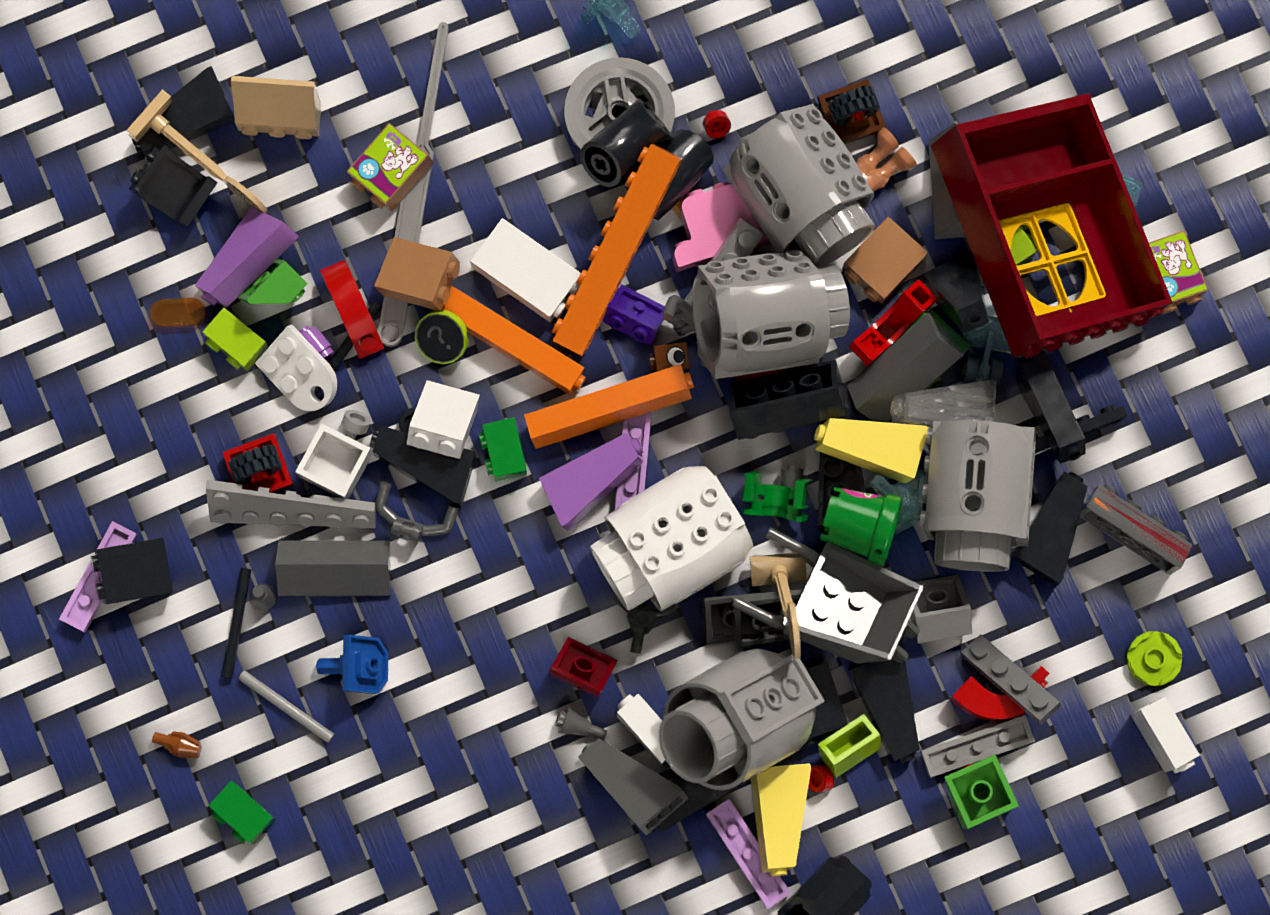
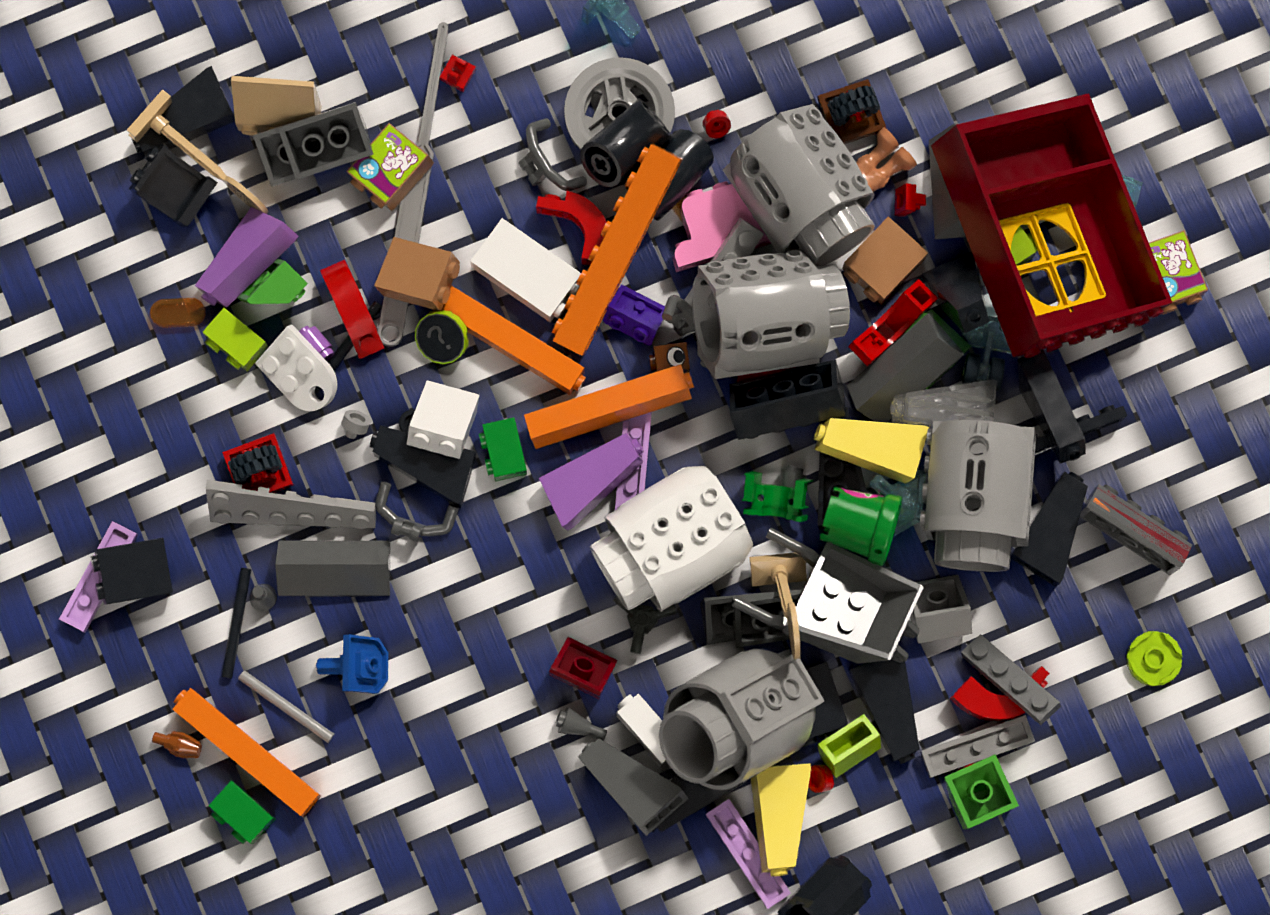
(245, 751): none -> orange brick
(313, 144): none -> dark grey slope
(334, 462): white piece -> none
(457, 73): none -> red tile
(538, 158): none -> dark grey piece
(581, 212): none -> red arch
(908, 200): none -> red tile
(1165, 736): white brick -> none

